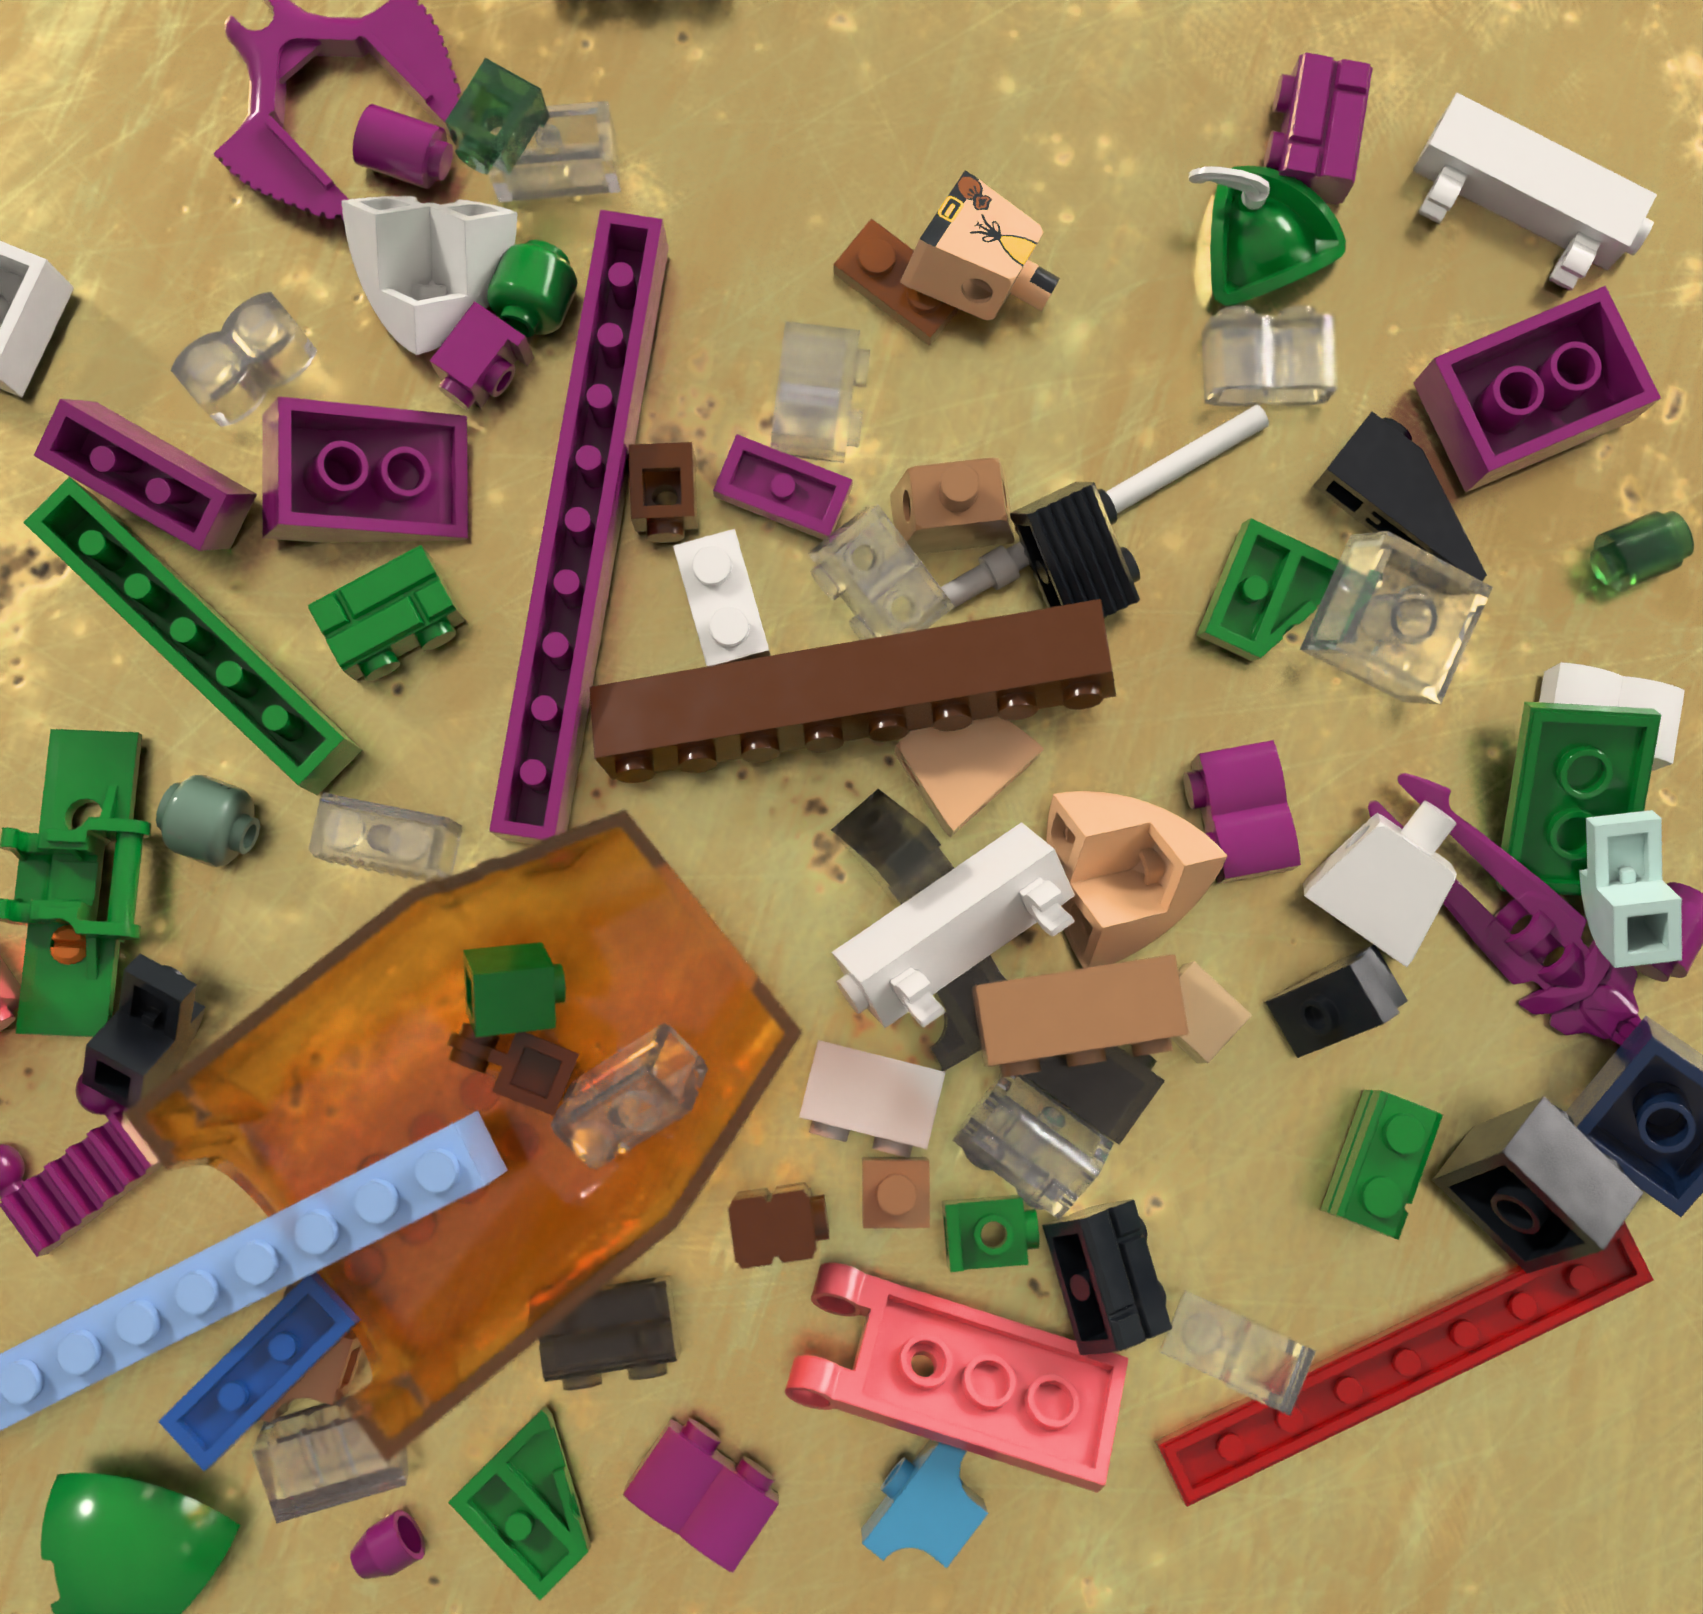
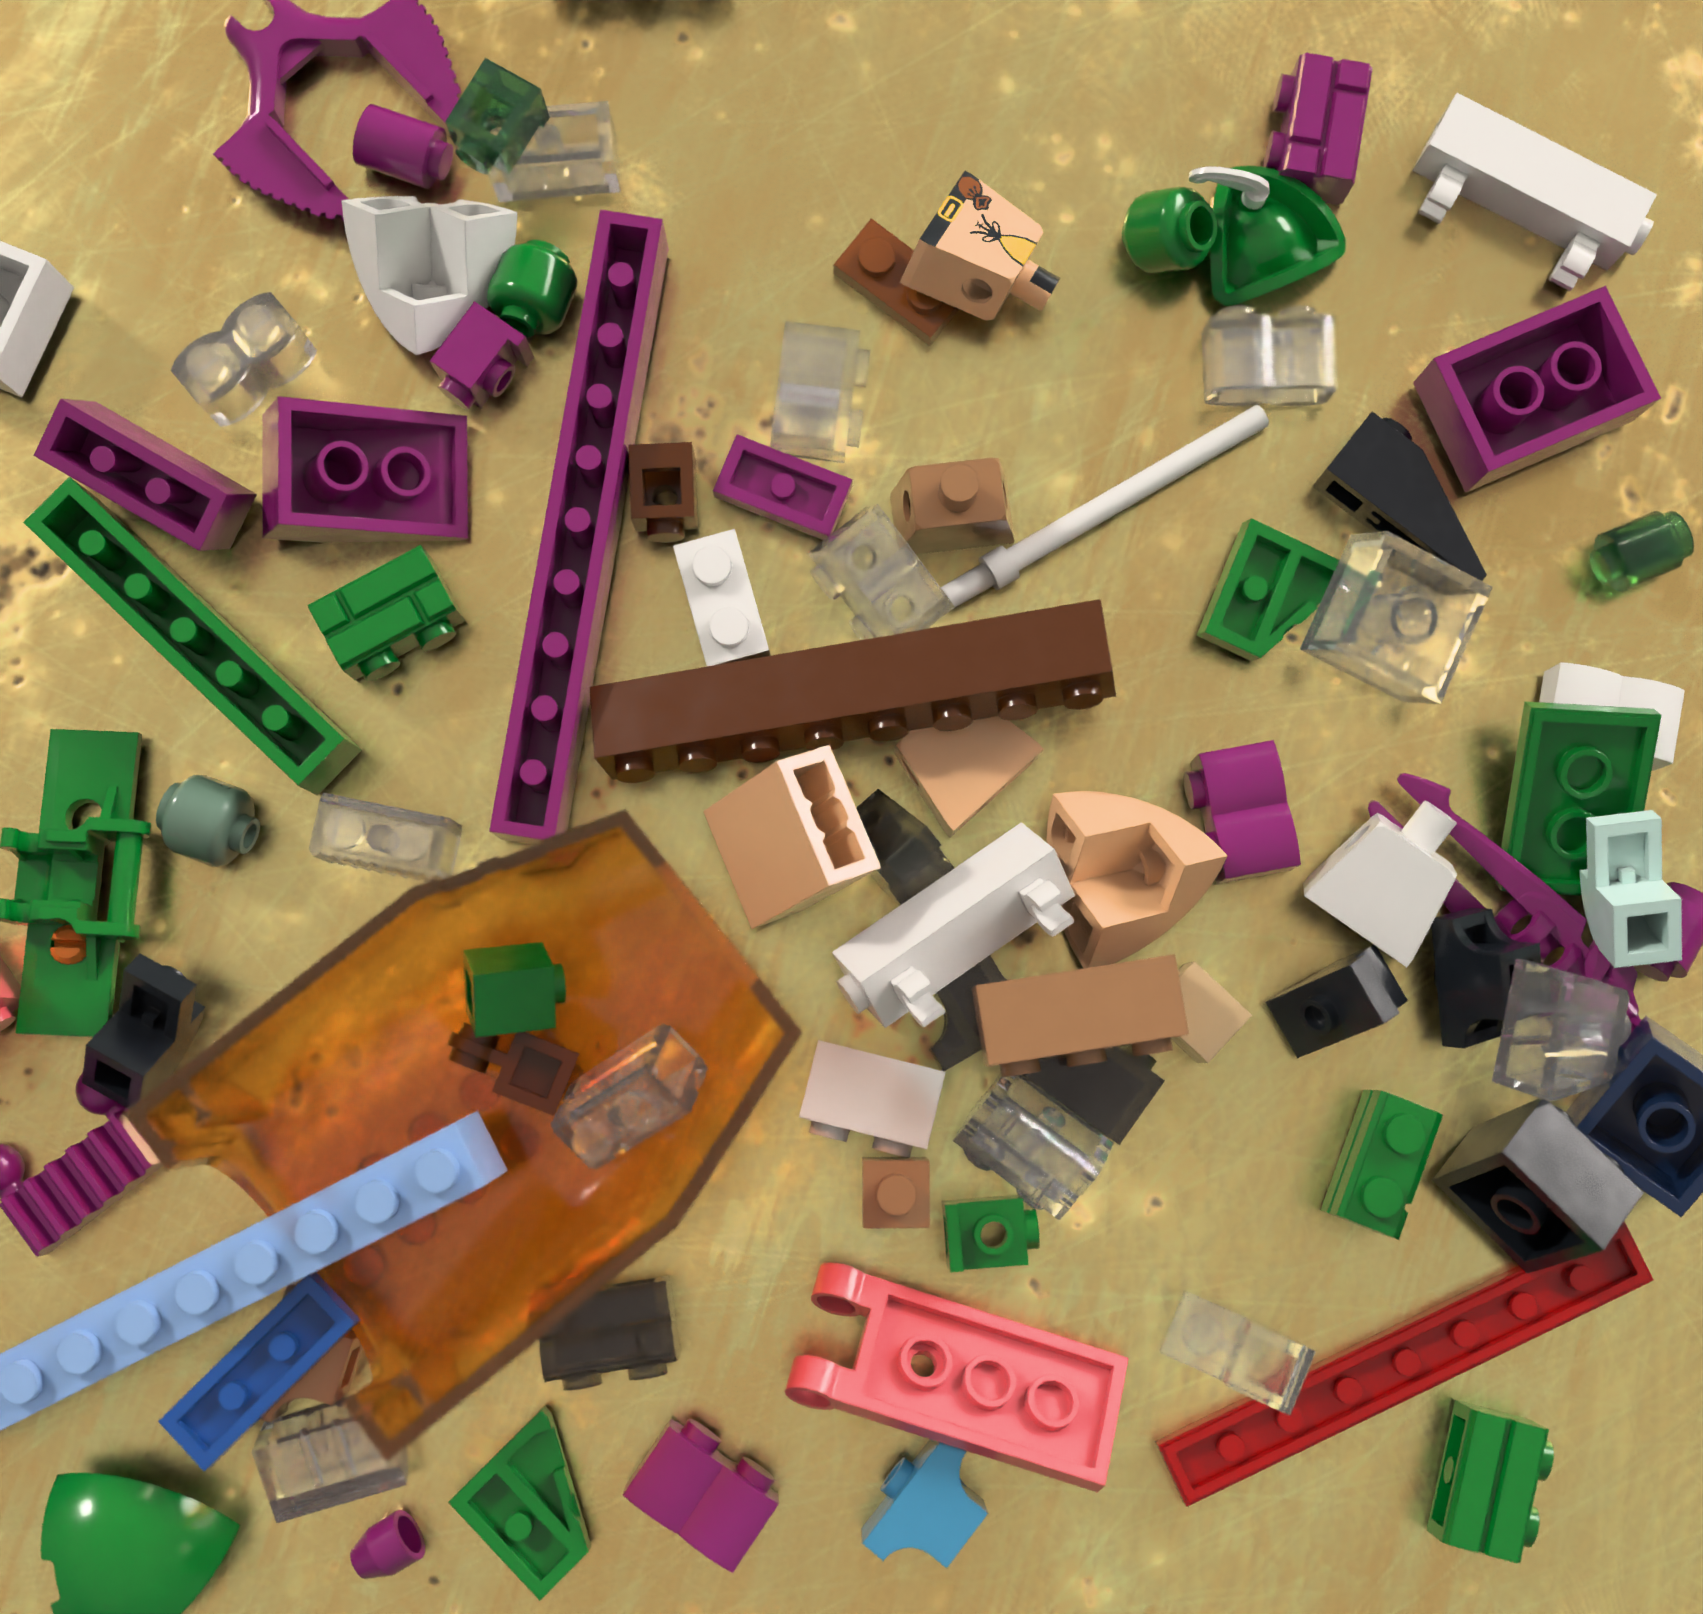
(777, 1224): reddish brown brick -> none
(791, 836): none -> light nougat brick
(1076, 549): black brick -> none
(1107, 1277): black brick -> none
(1169, 230): none -> green head
(1474, 974): none -> black brick
(1490, 1482): none -> green brick
(1559, 1032): none -> clear torso

